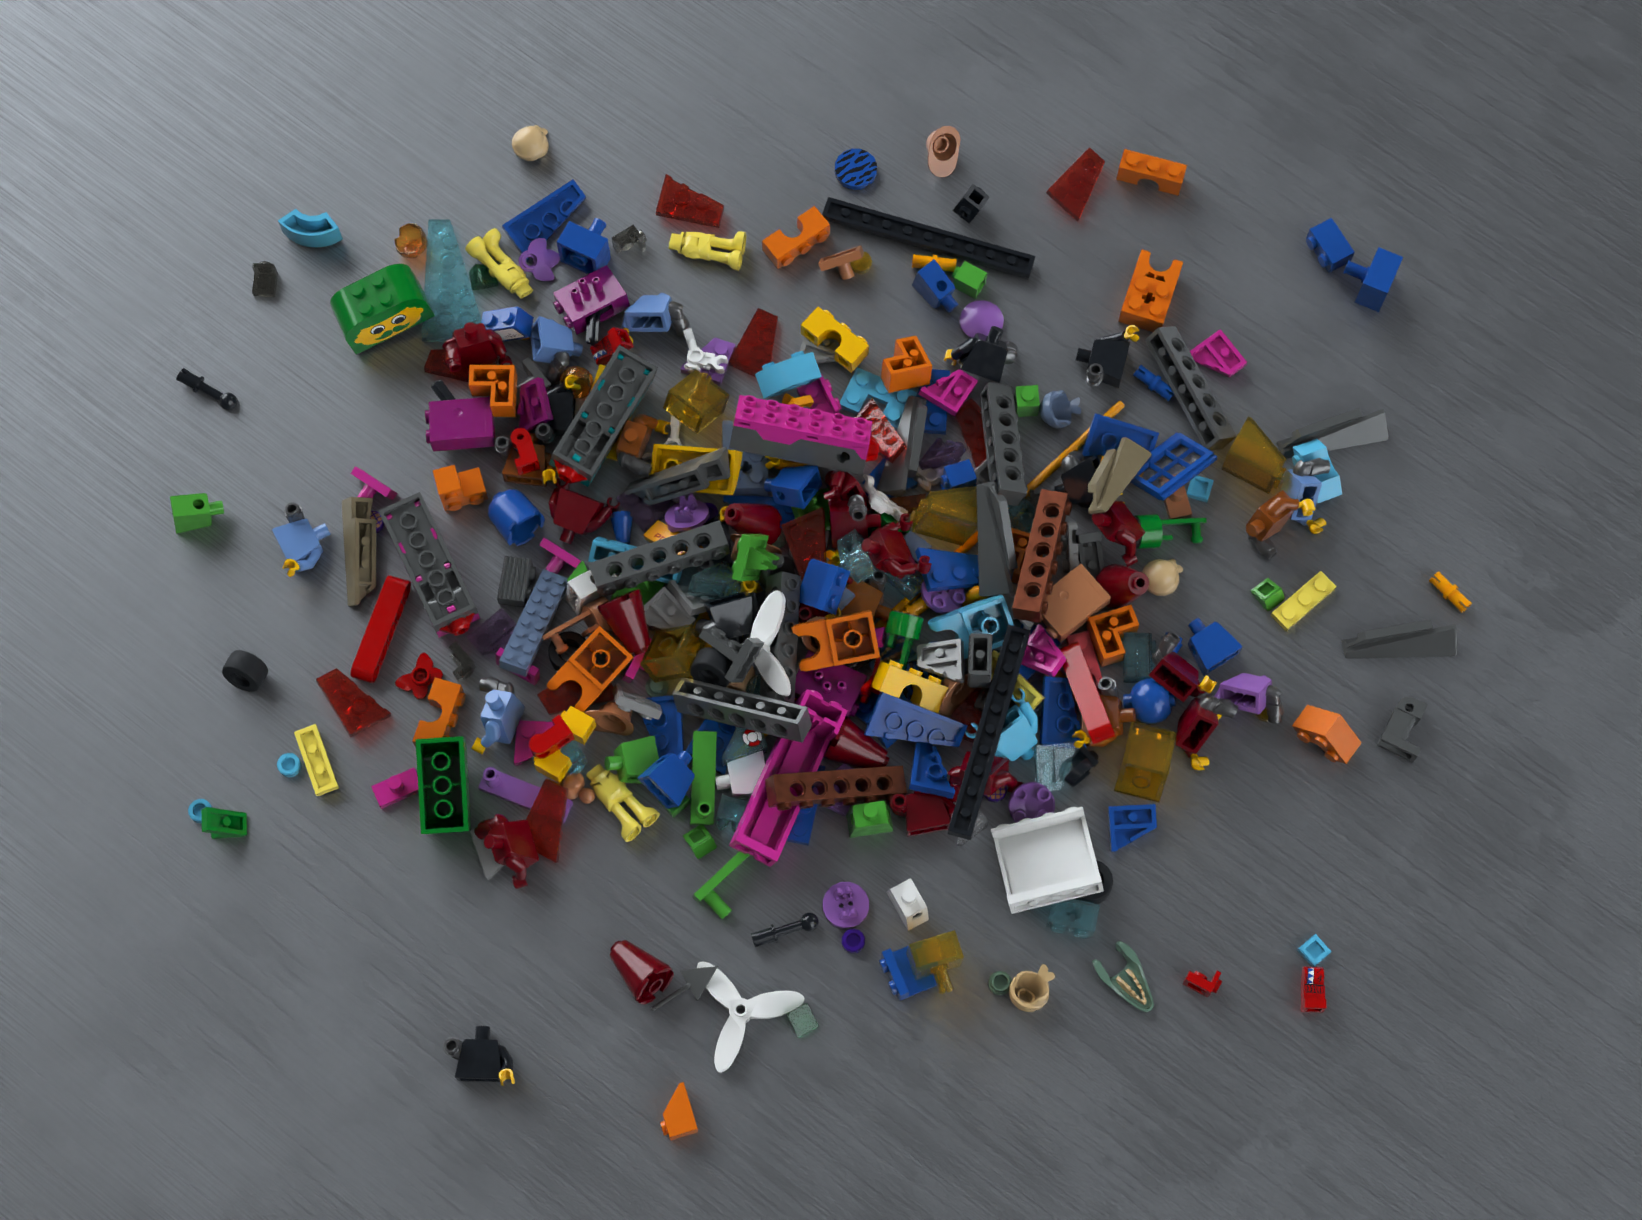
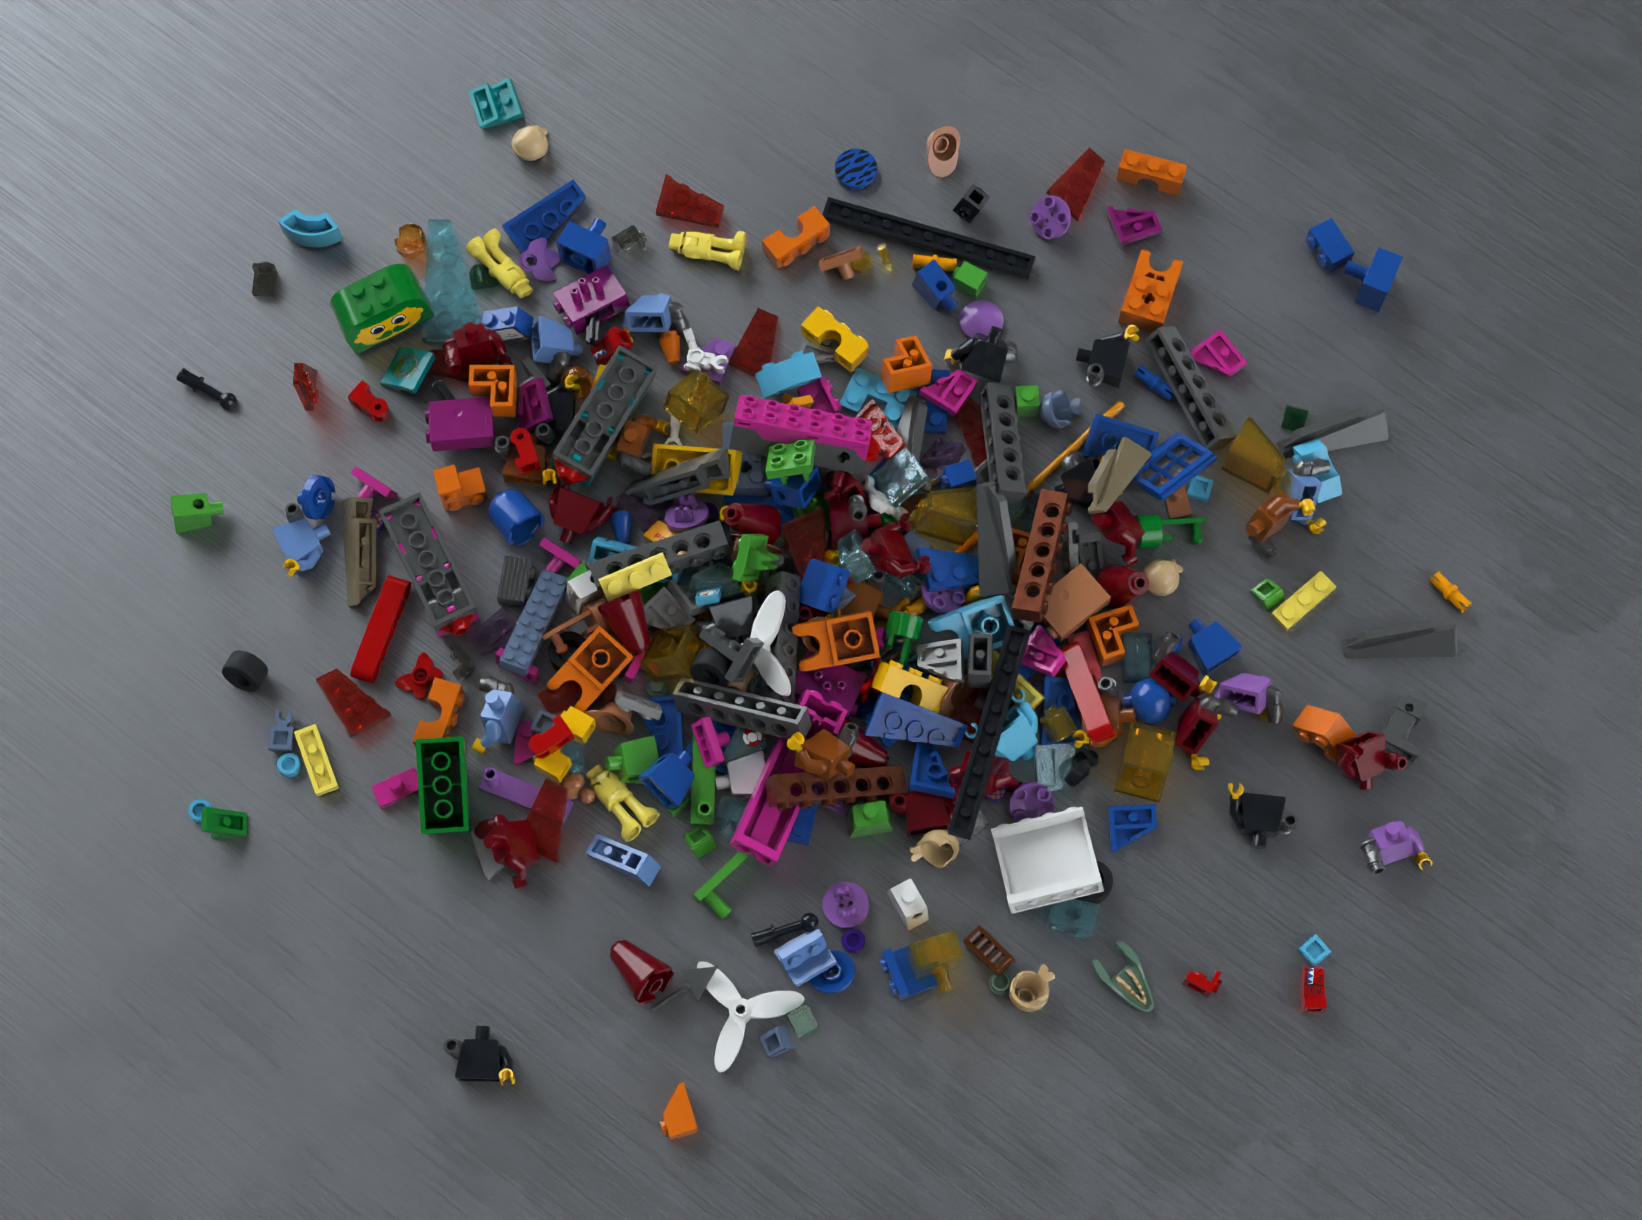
(282, 736): none -> sand blue plate
(305, 385): none -> clear red wing
(316, 497): none -> blue plate
(367, 403): none -> red leg
(408, 369): none -> teal slope
(496, 103): none -> teal slope
(542, 722): none -> sand blue tile
(624, 859): none -> medium blue slope
(635, 577): none -> light yellow plate
(670, 345): none -> orange cone
(708, 596): none -> medium azure tile
(709, 742): none -> dark pink tile
(776, 1041): none -> sand blue slope
(791, 460): none -> bright green plate
(805, 956): none -> medium blue bracket
(824, 752): none -> dark orange torso
(845, 974): none -> blue dish
(884, 254): none -> clear yellow tile
(900, 477): none -> clear light blue plate
(936, 848): none -> tan hat
(977, 940): none -> reddish brown slope
(1044, 210): none -> medium lavender plate
(1057, 723): none -> clear yellow brick
(1133, 224): none -> magenta wing
(1260, 815): none -> black torso
(1294, 417): none -> clear green slope
(1366, 757): none -> dark red torso
(1392, 844): none -> medium lavender torso

